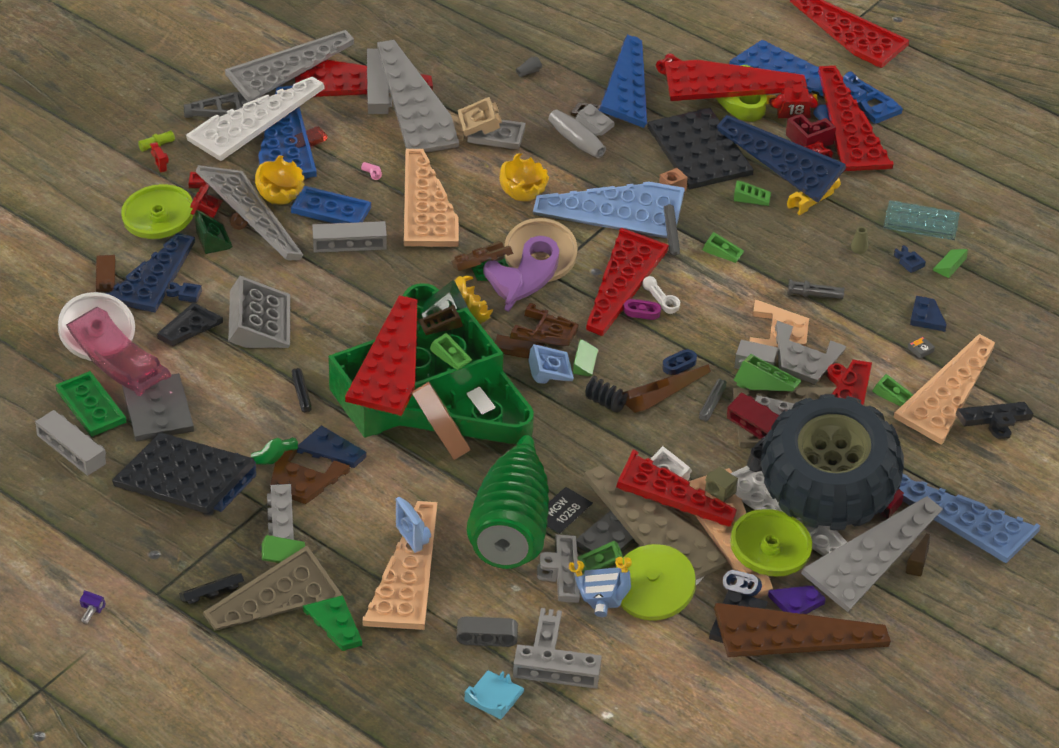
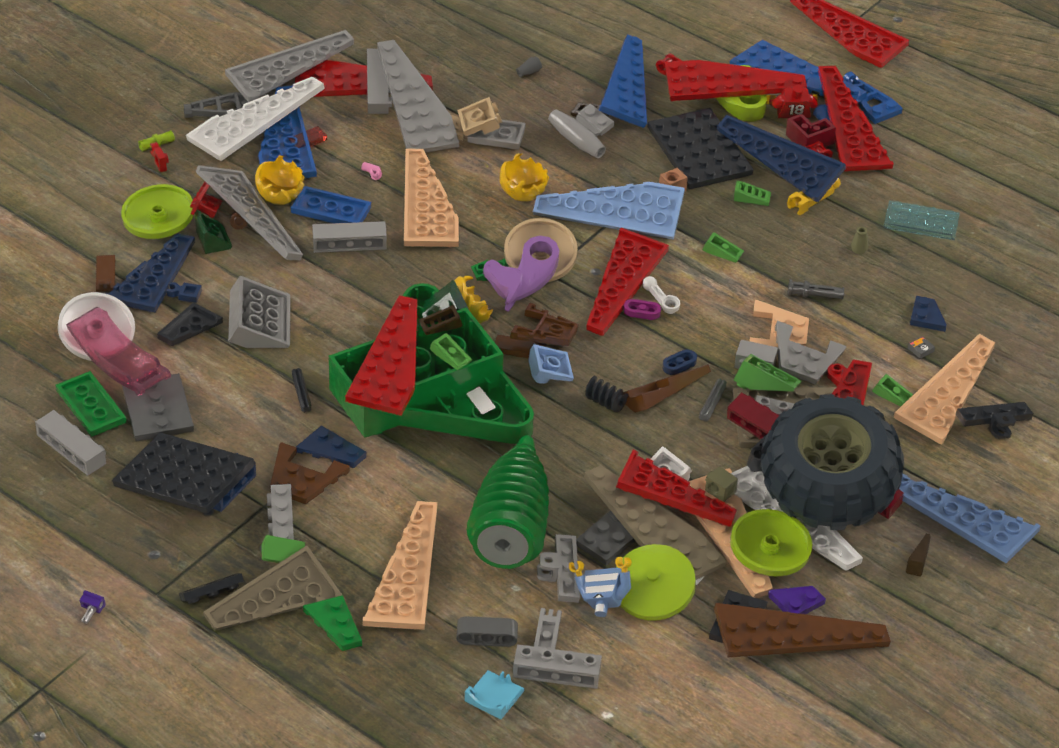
(195, 180): red tile -> none
(274, 450): green arm -> none
(411, 525): light blue slope -> none
(441, 420): nougat slope -> none
(481, 255): reddish brown wing -> none
(565, 509): black sticker -> none
(585, 359): slope -> none
(602, 557): bright green slope -> none
(671, 229): dark grey axle -> none
(743, 584): plate -> none
(859, 563): light grey wing -> none
(908, 260): dark blue plate -> none
(951, 262): bright green slope -> none

